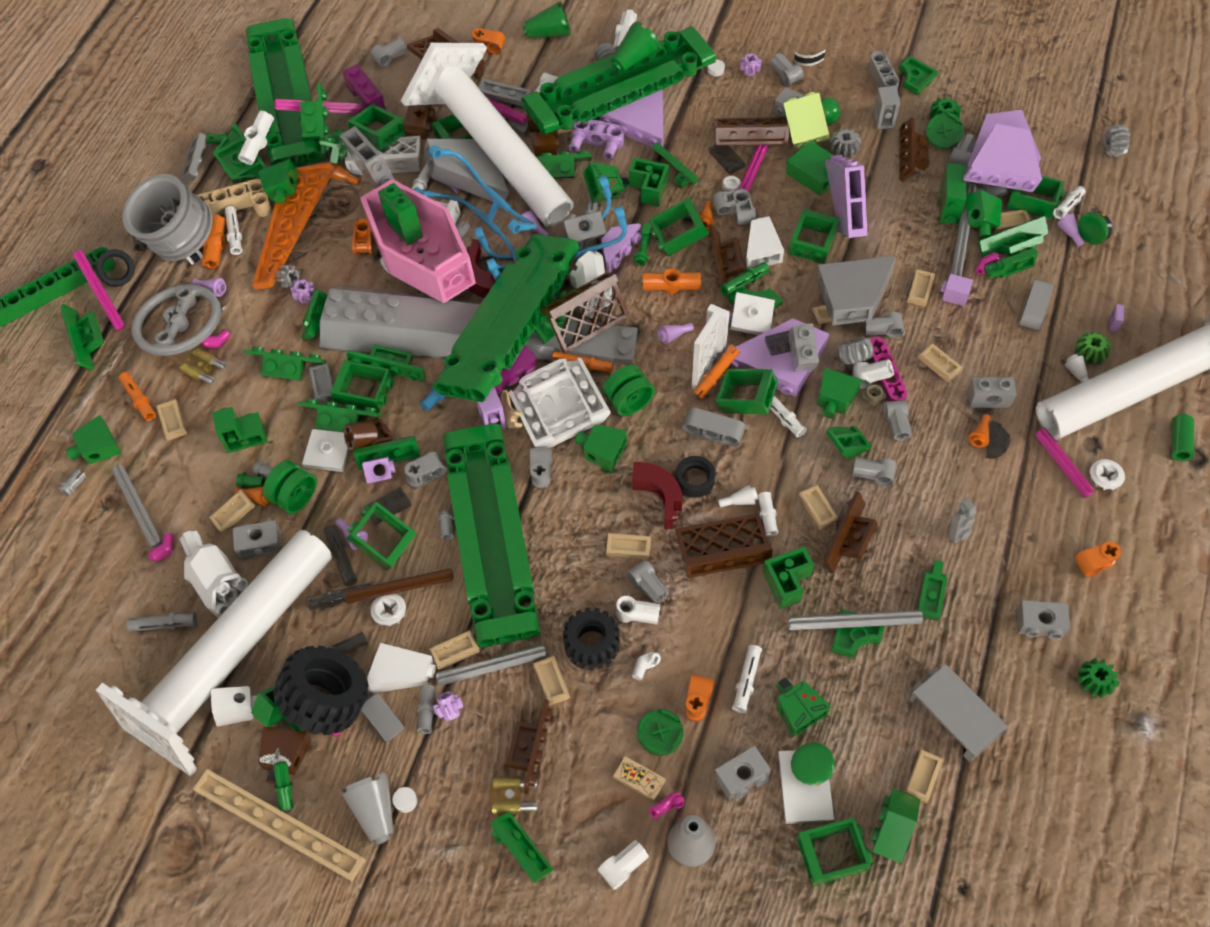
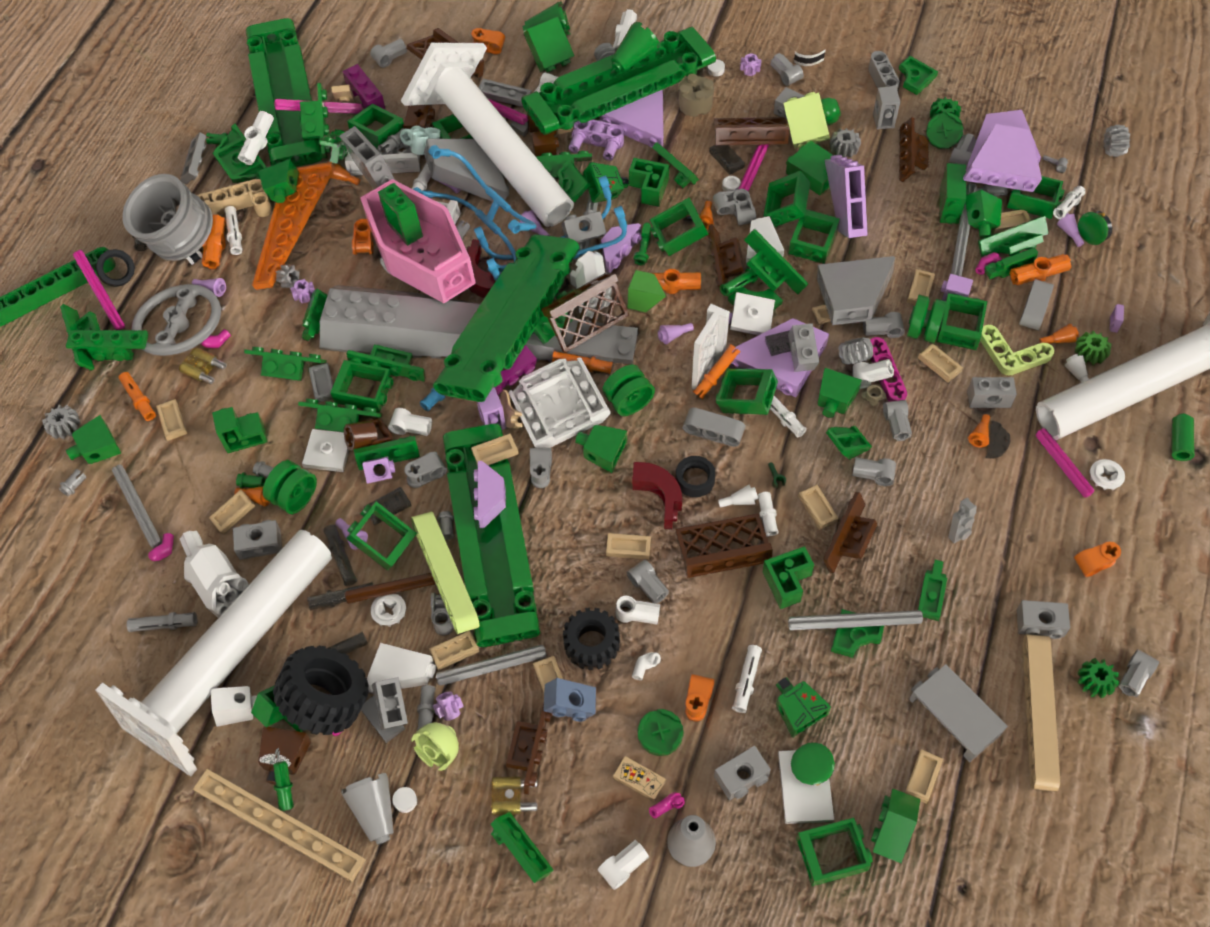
(61, 422): none -> light grey gear
(108, 343): none -> green bracket
(343, 94): none -> tan plate
(389, 703): none -> light grey brick
(392, 142): none -> light grey pin
(403, 421): none -> white piece
(417, 137): none -> light aqua piece
(436, 744): none -> yellowish green cylinder
(439, 613): none -> light grey piece
(445, 573): none -> yellowish green beam
(489, 494): none -> lavender slope
(495, 450): none -> tan tile
(549, 45): none -> green brick
(569, 699): none -> sand blue brick
(572, 181): none -> green tile
(644, 291): none -> bright green slope
(695, 95): none -> dark tan brick
(772, 266): none -> green bracket
(776, 476): none -> dark green hand
(778, 189): none -> green window
(925, 318): none -> green wheel
(959, 336): none -> green window
(1013, 359): none -> yellowish green beam
(1040, 269): none -> orange piece
(1041, 713): none -> tan beam
(1061, 164): none -> light grey hand
(1067, 334): none -> orange cone
(1140, 669): none -> light grey piece

